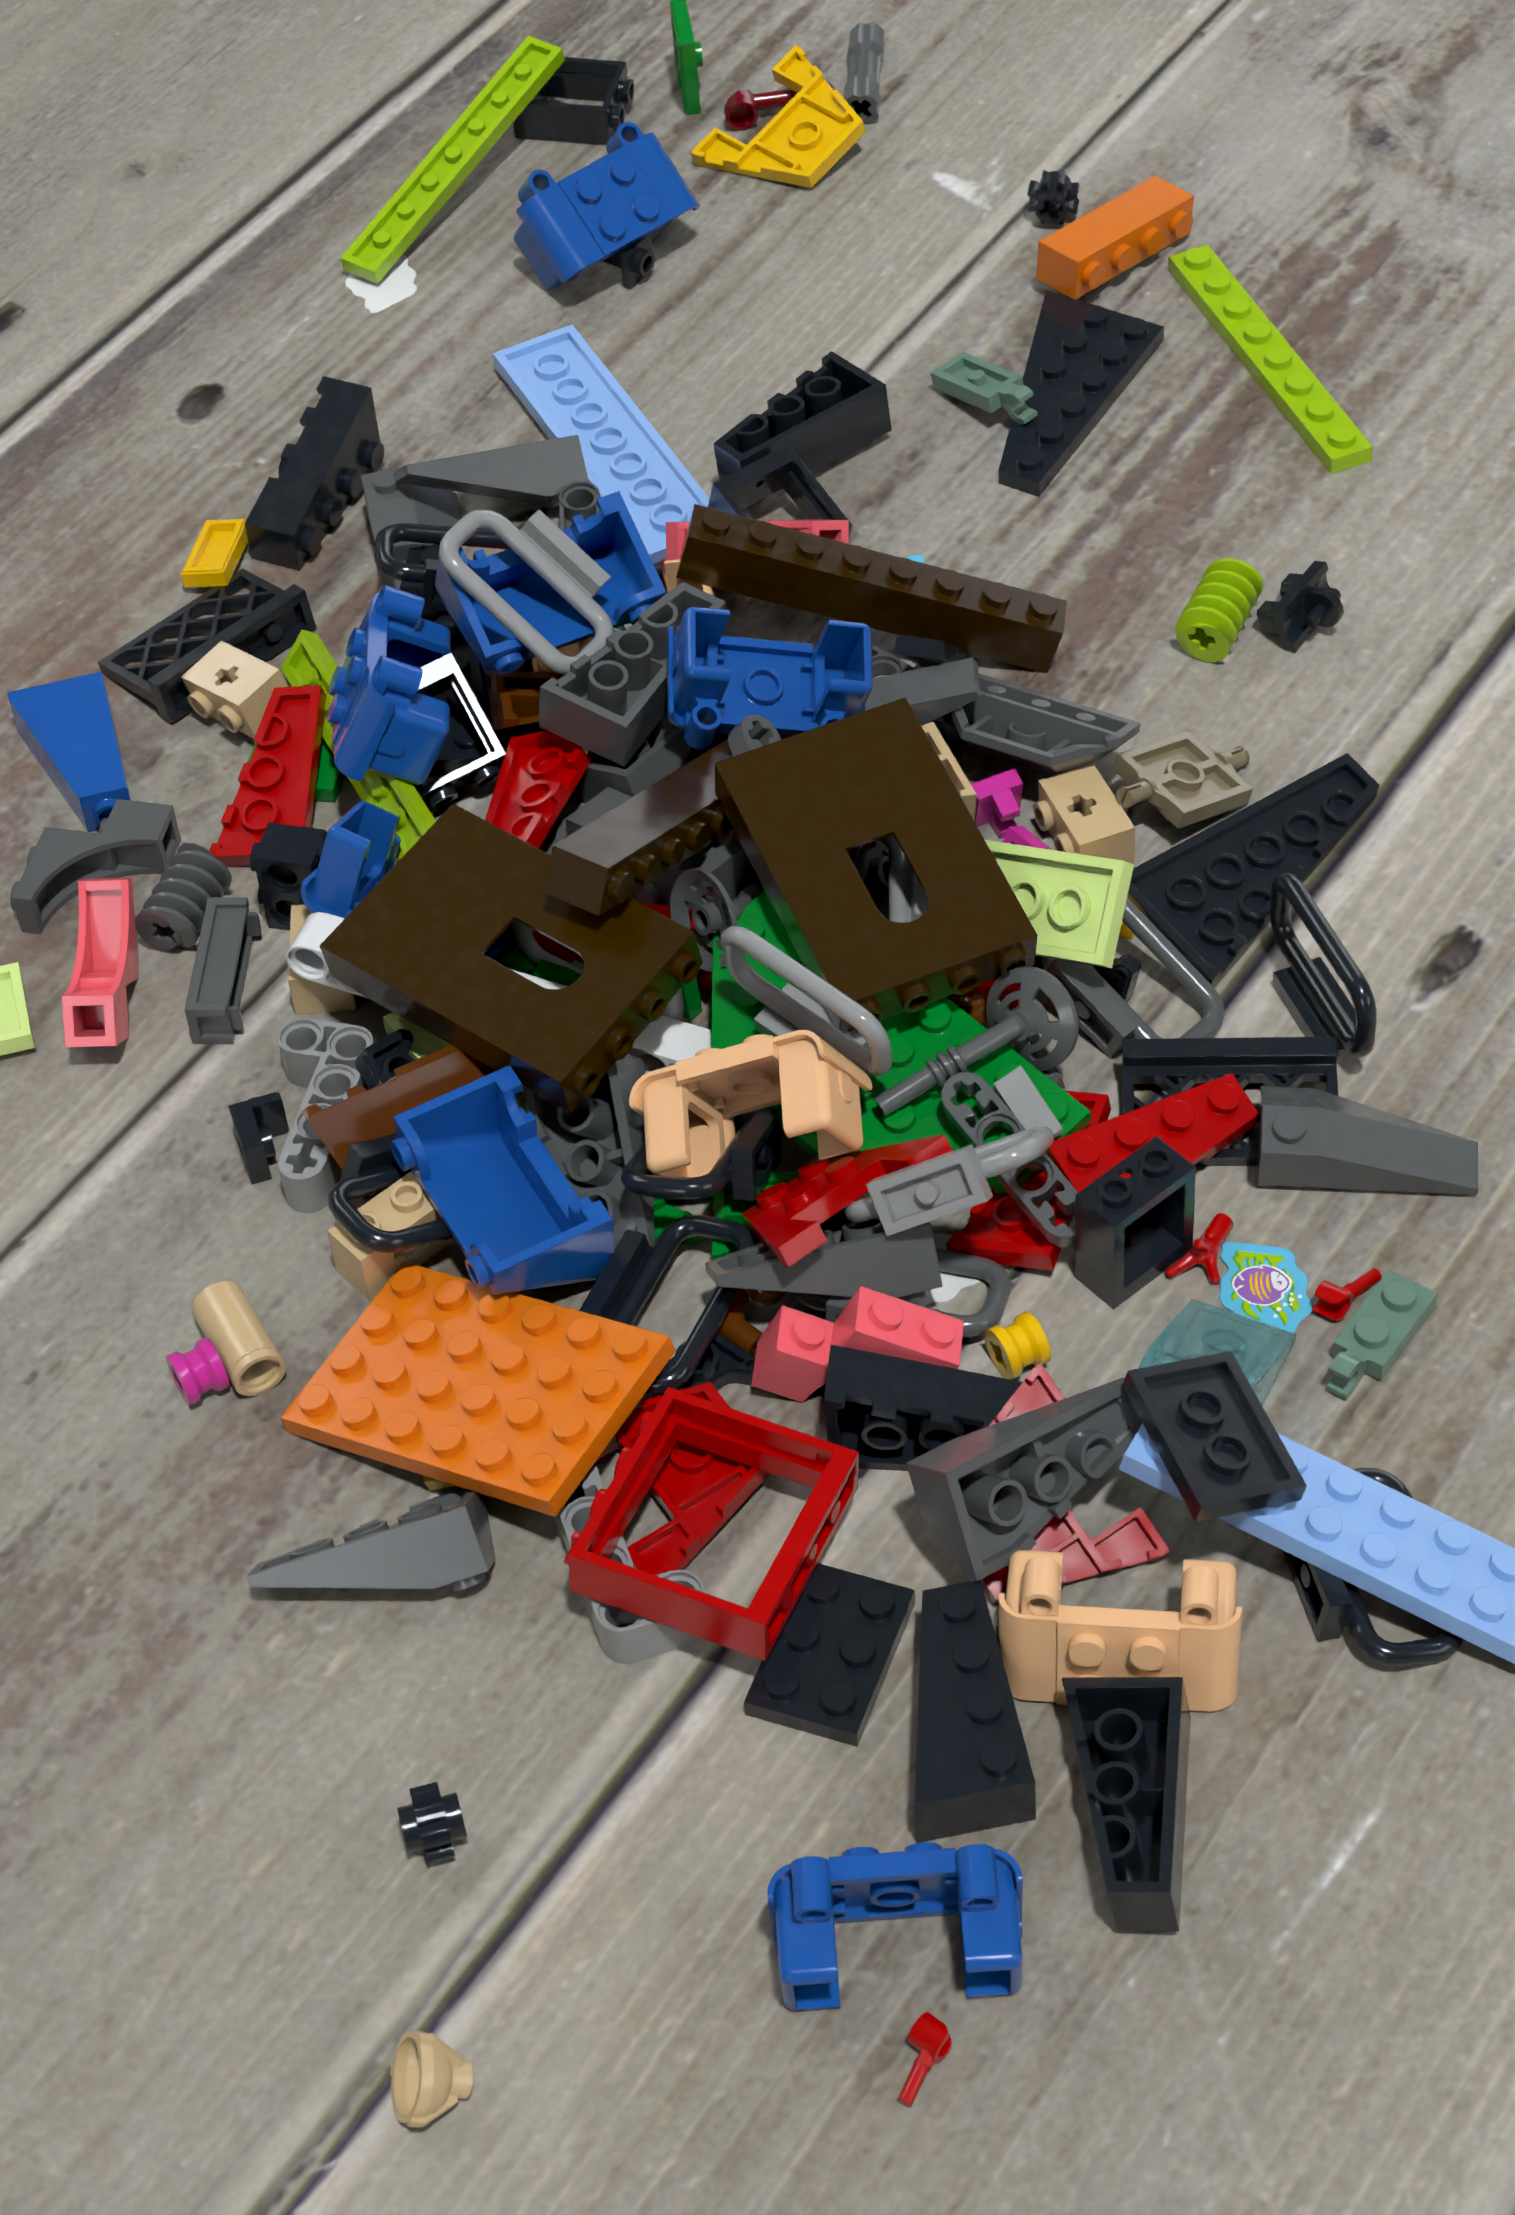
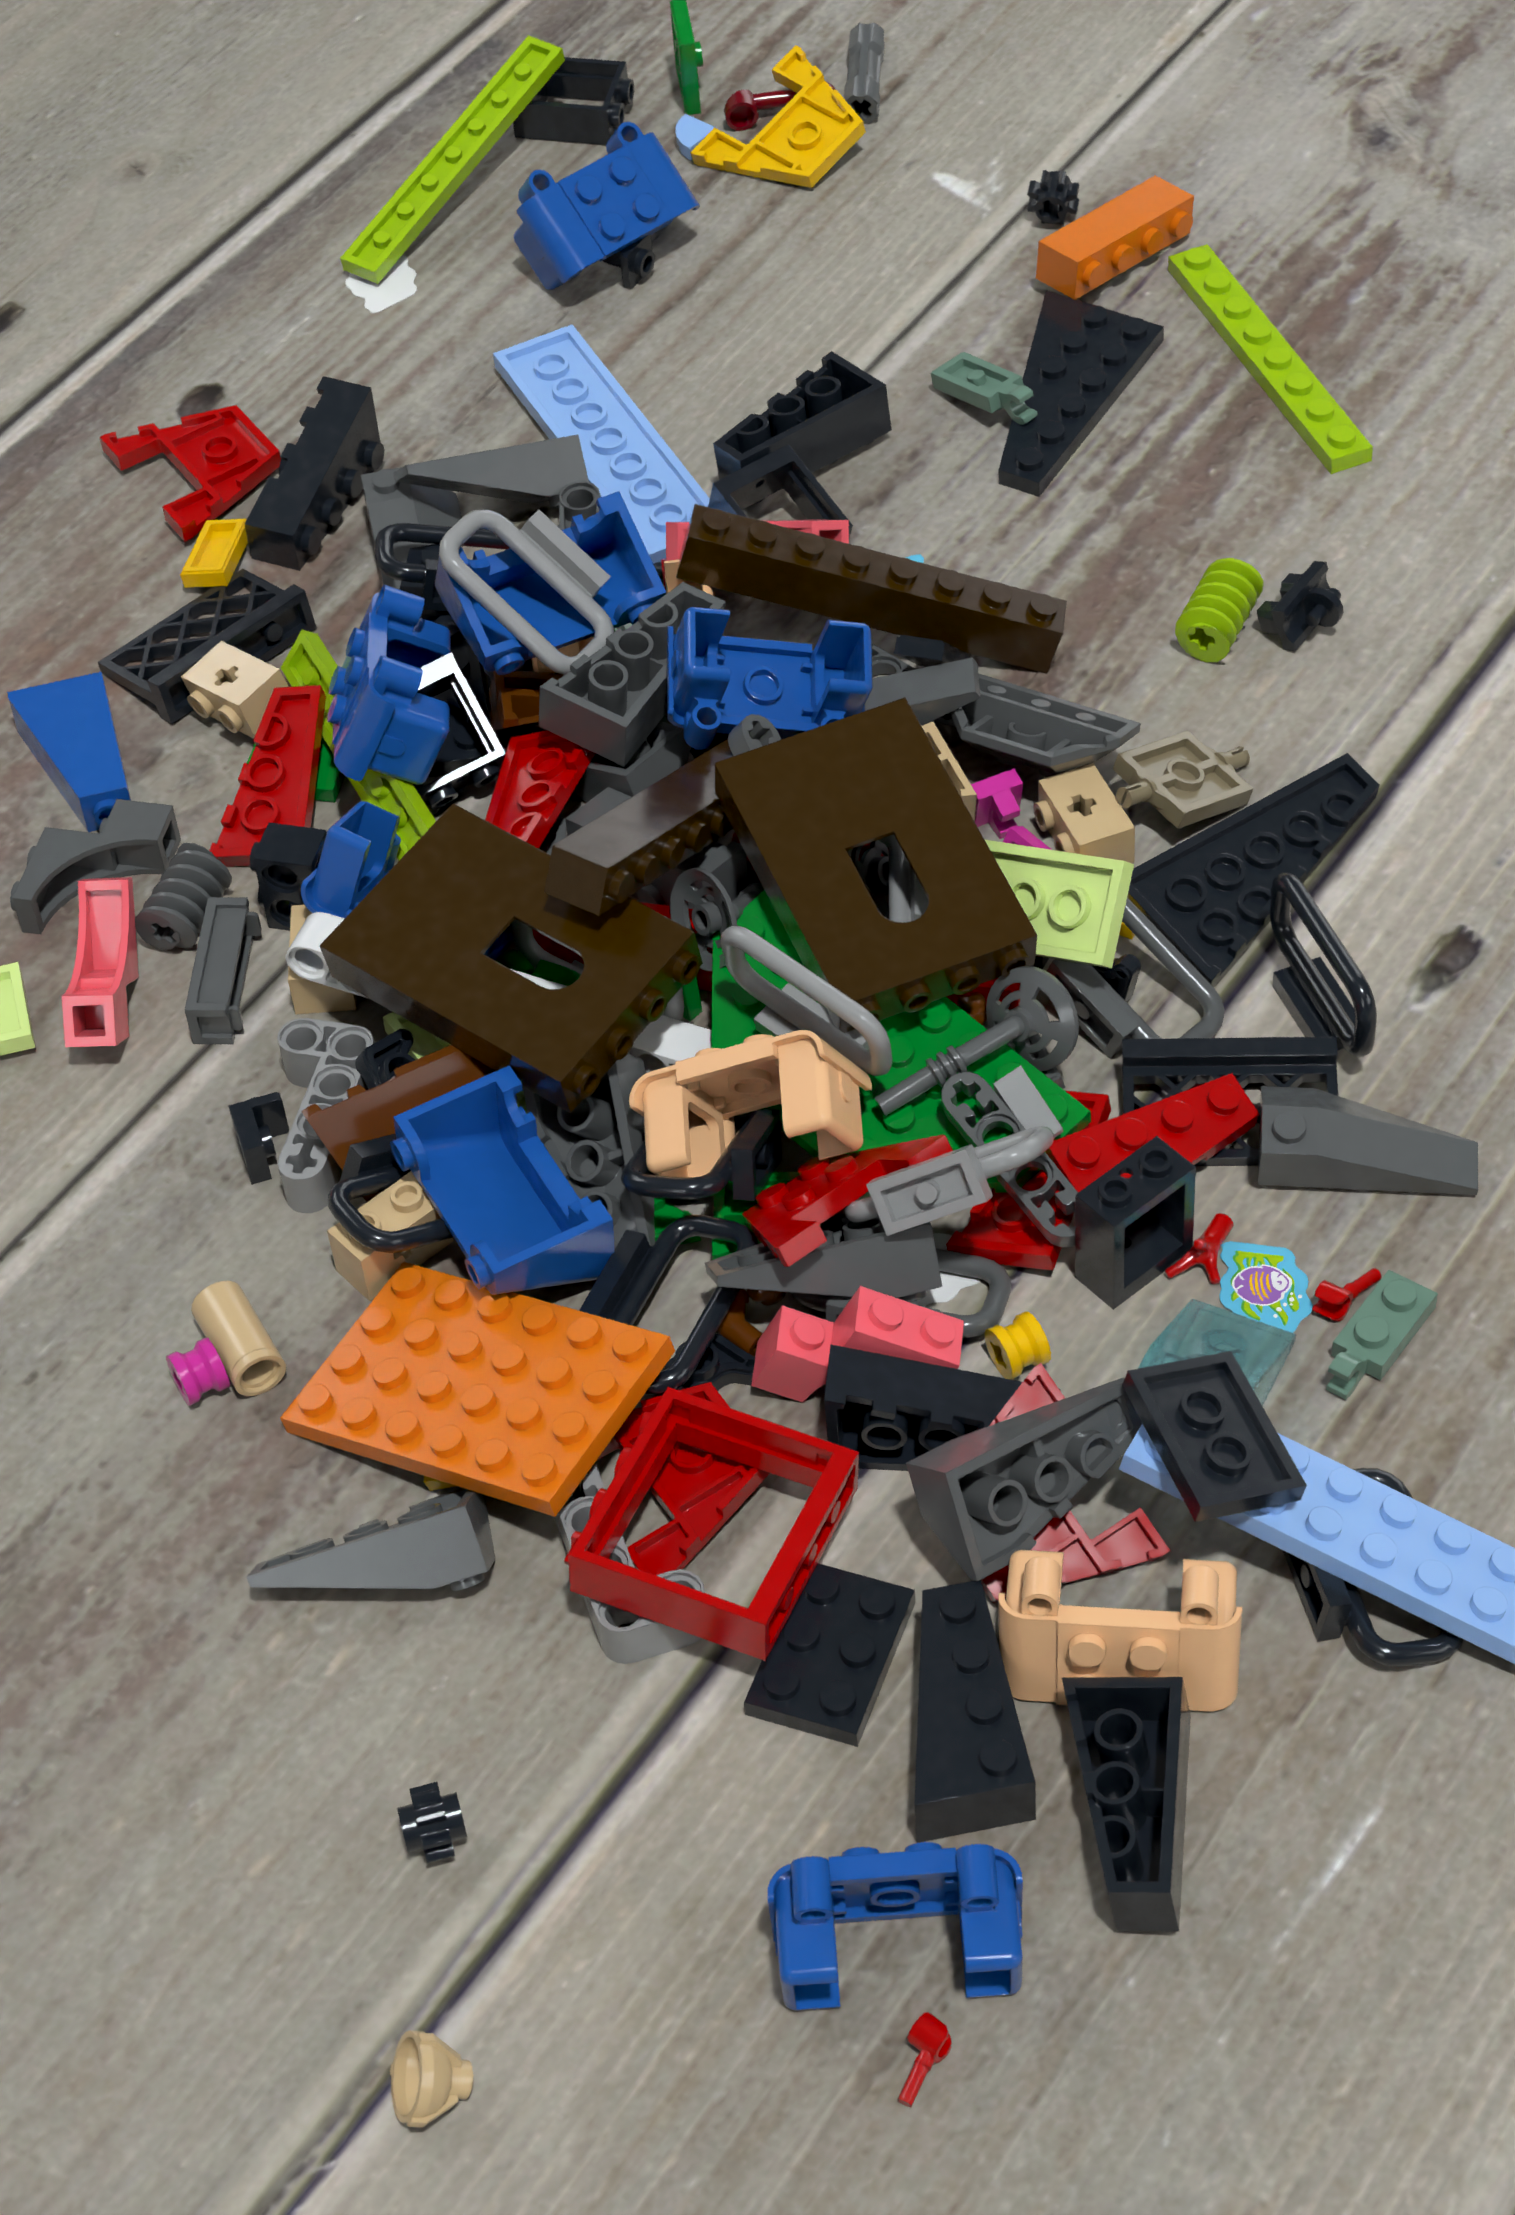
(215, 452): none -> red wing
(690, 133): none -> light blue tile

